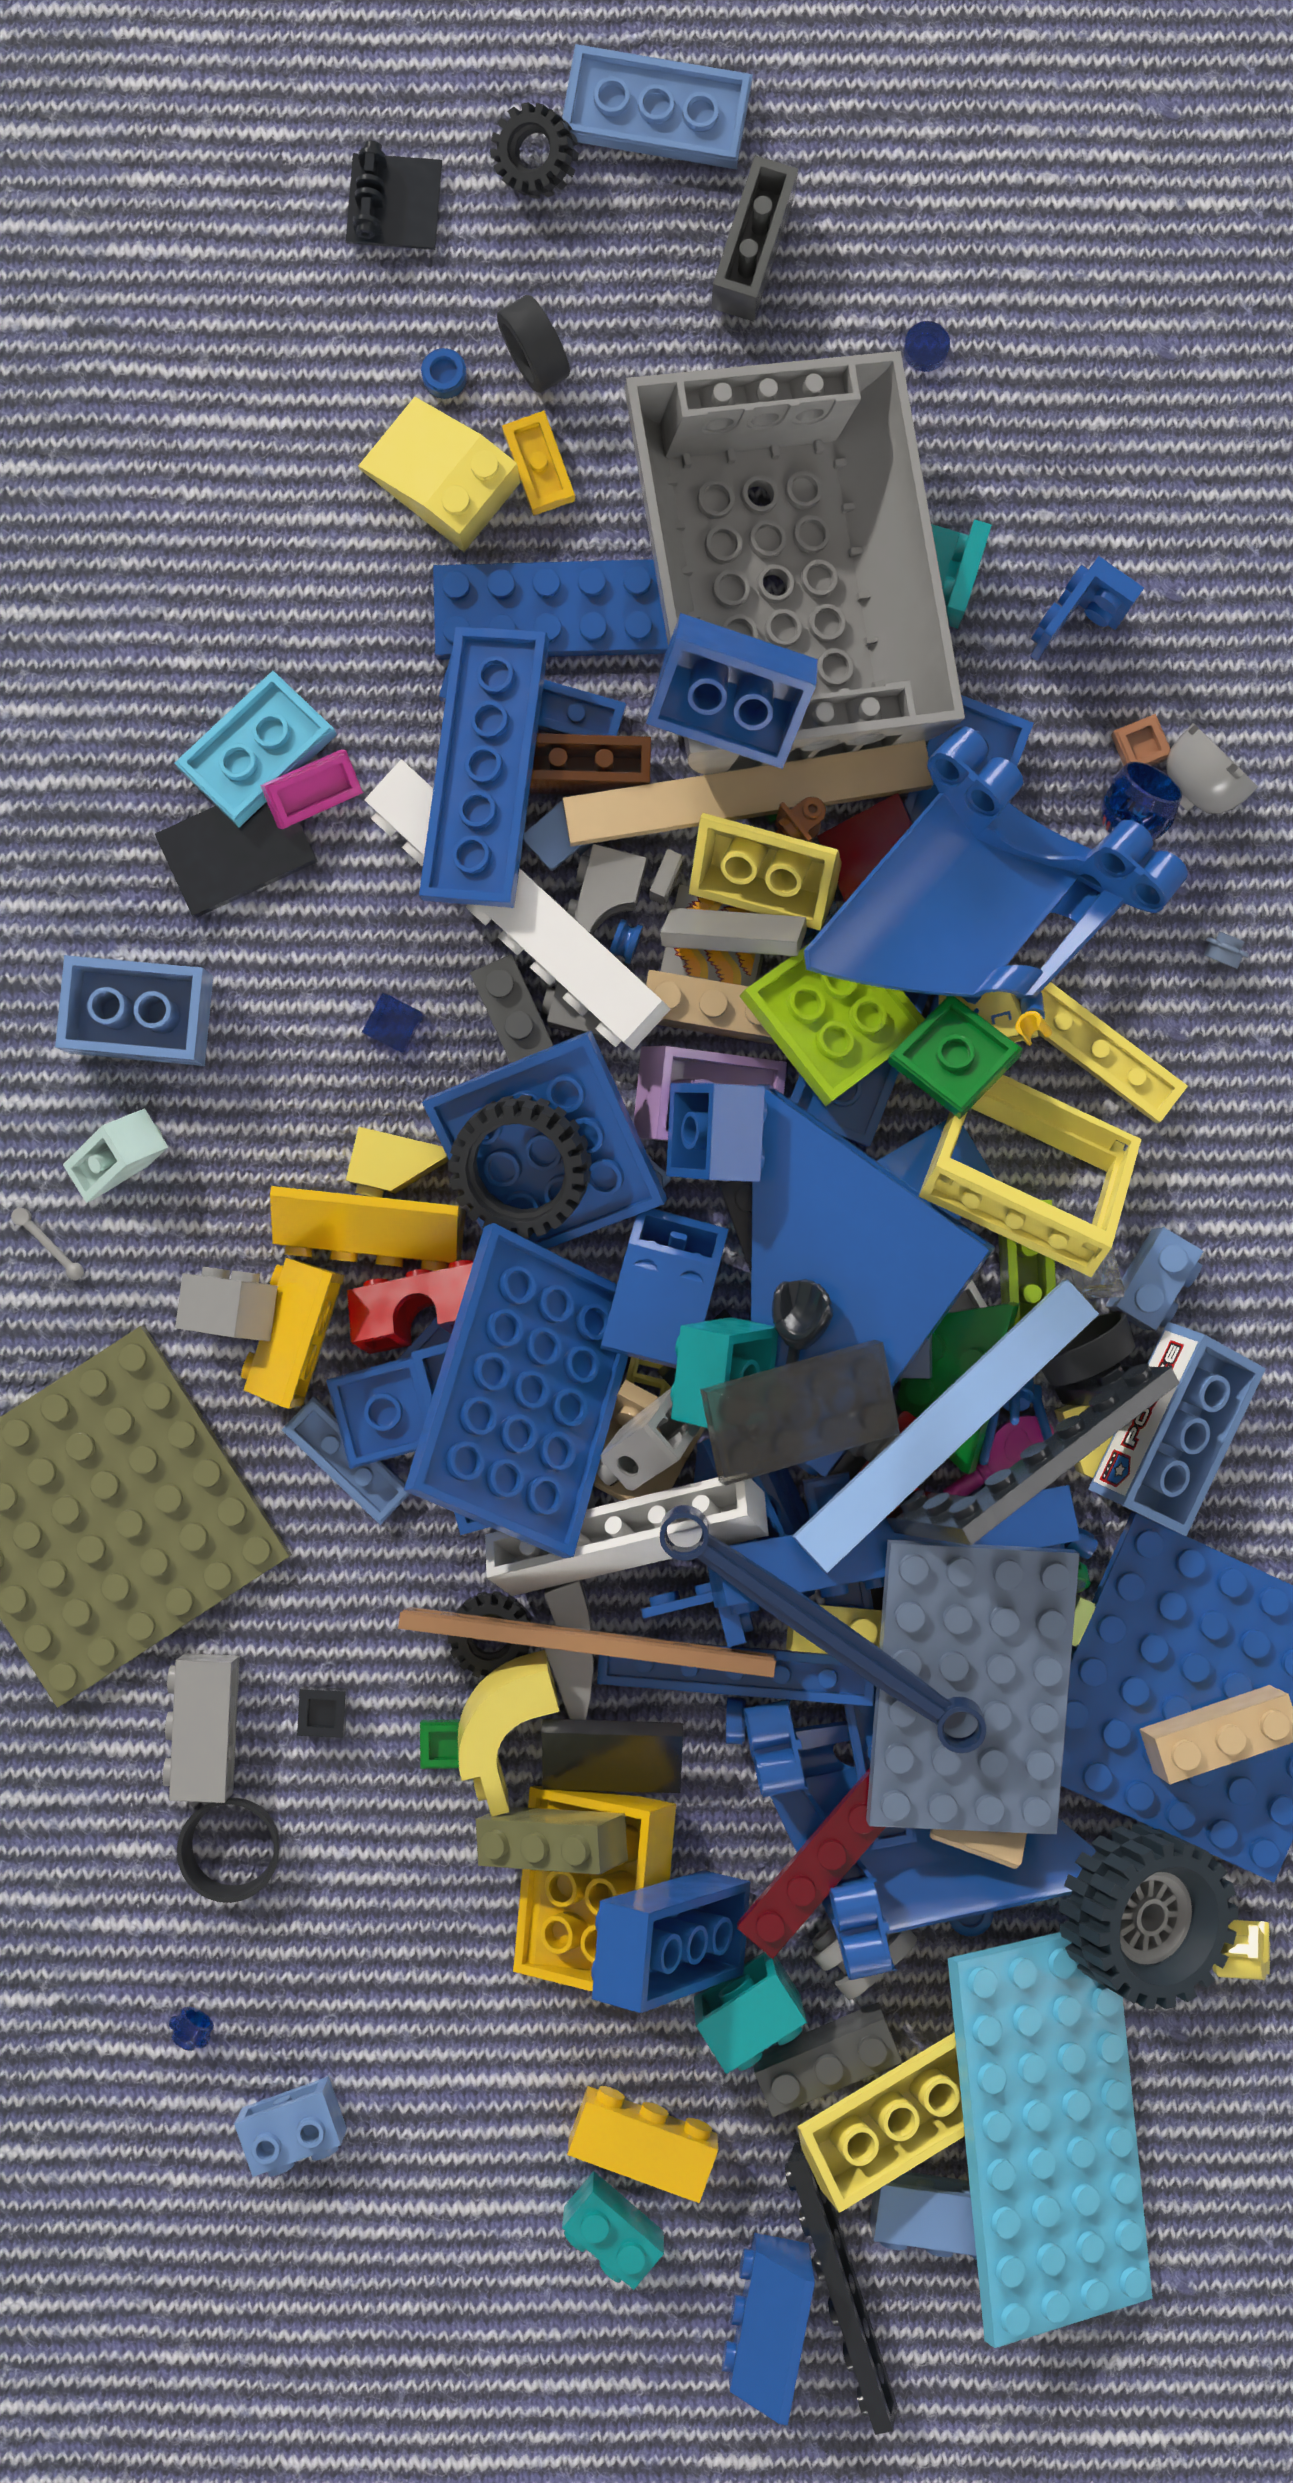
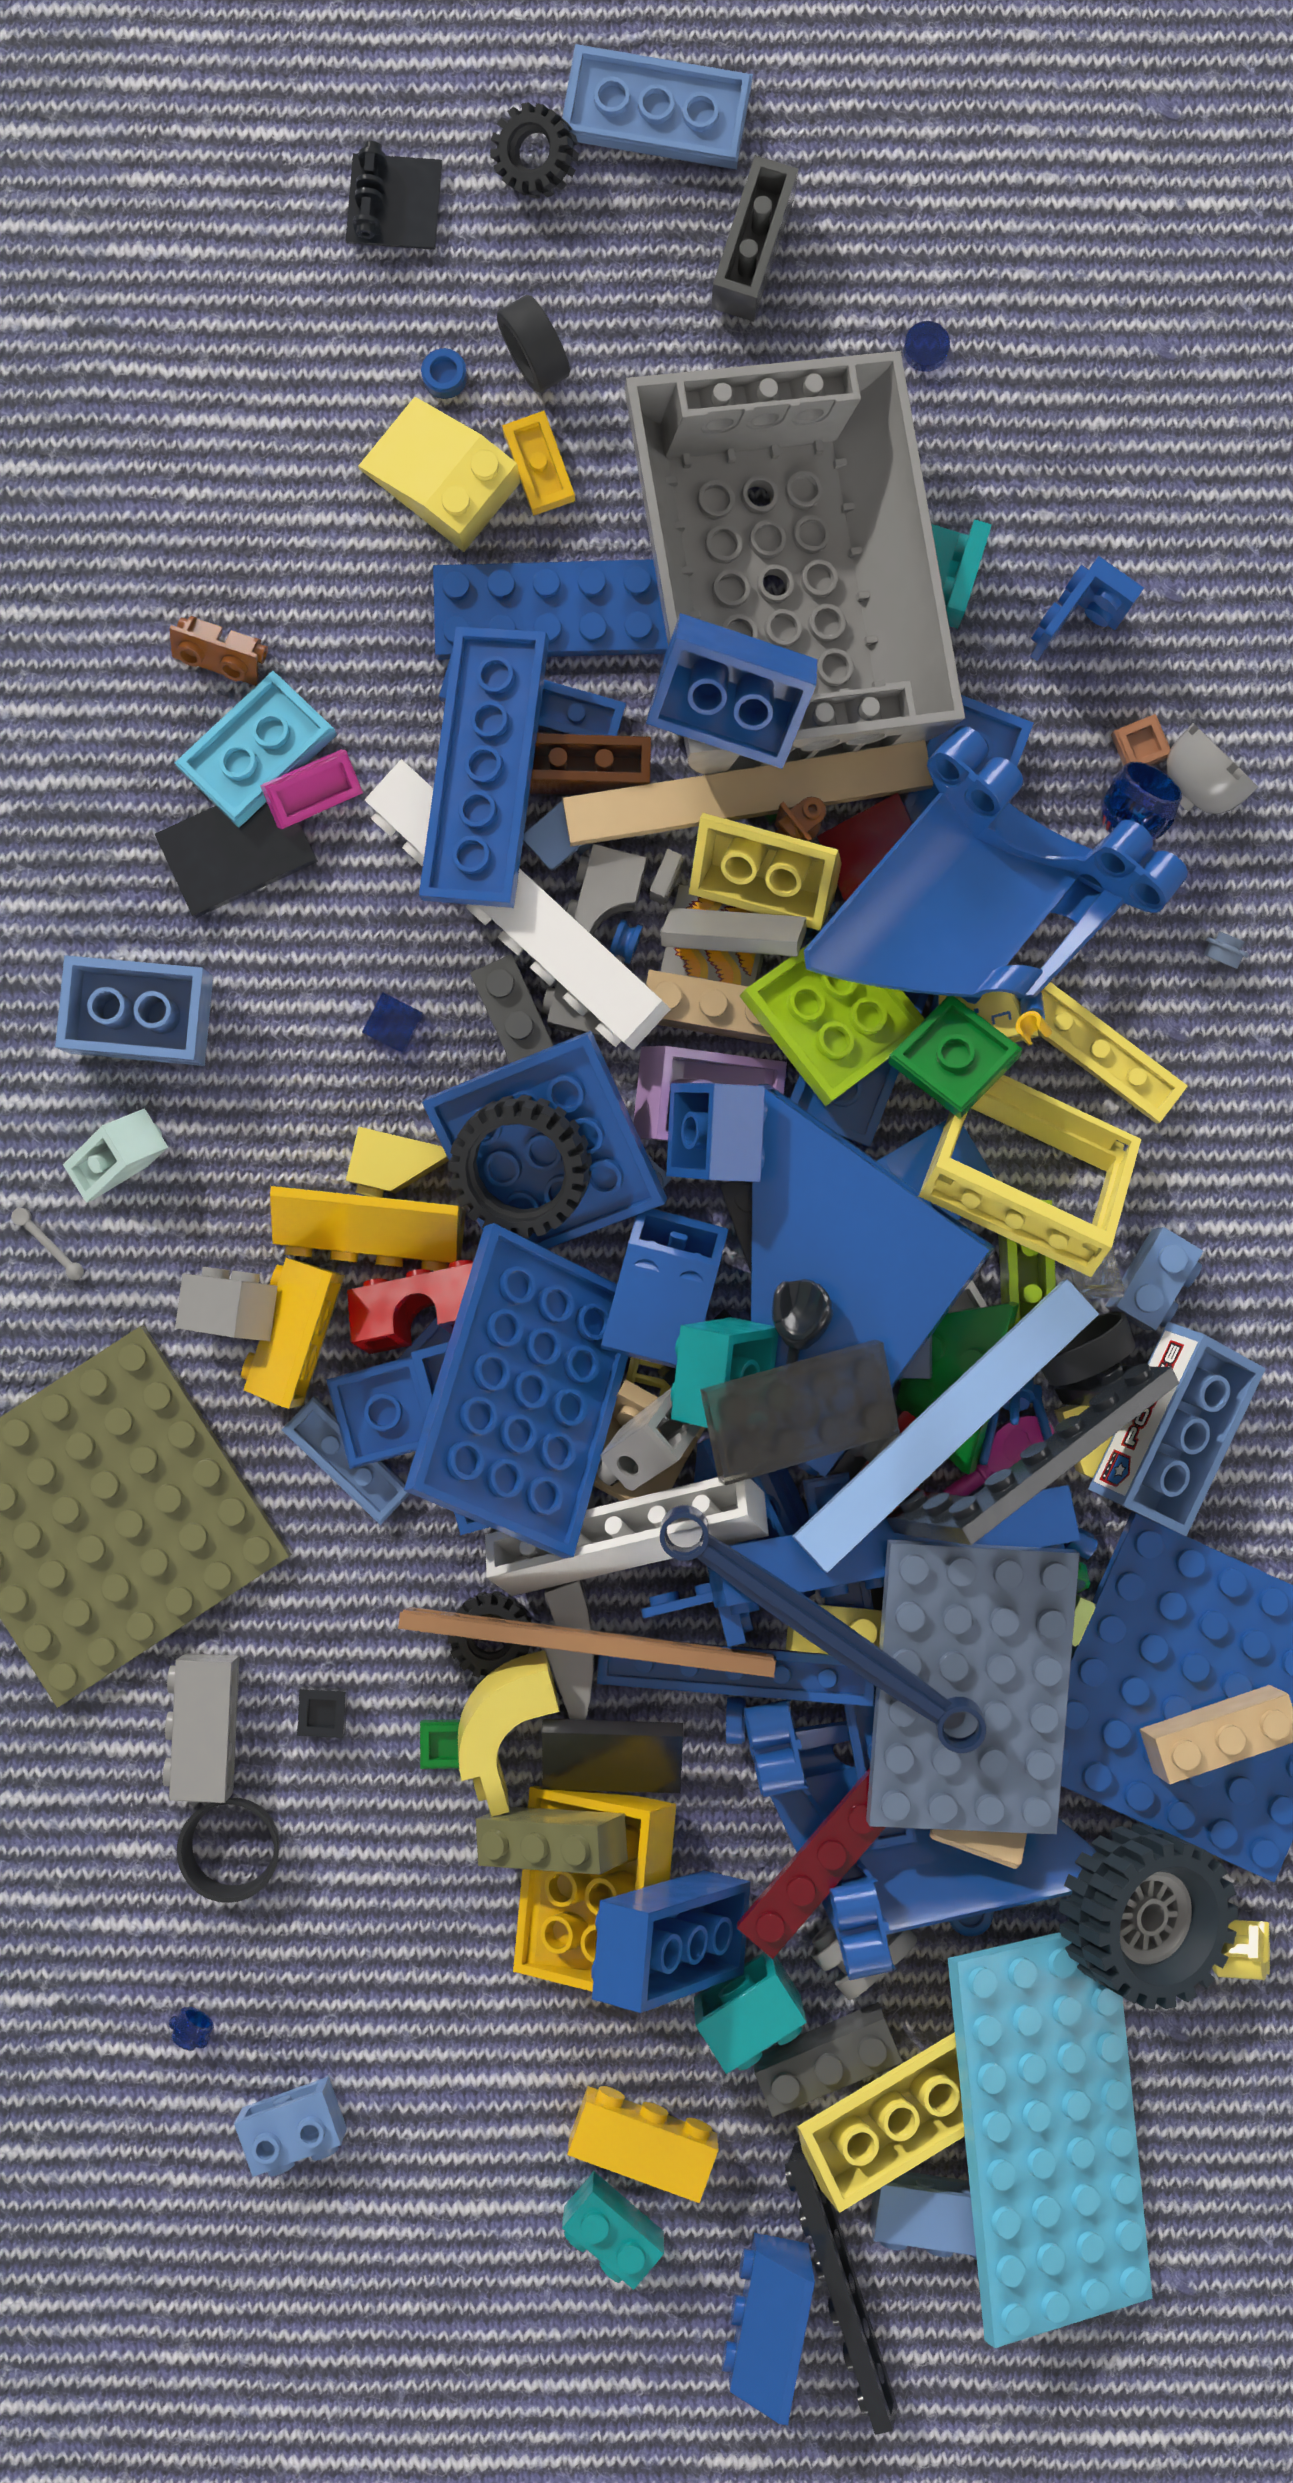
(198, 644): none -> dark orange hinge

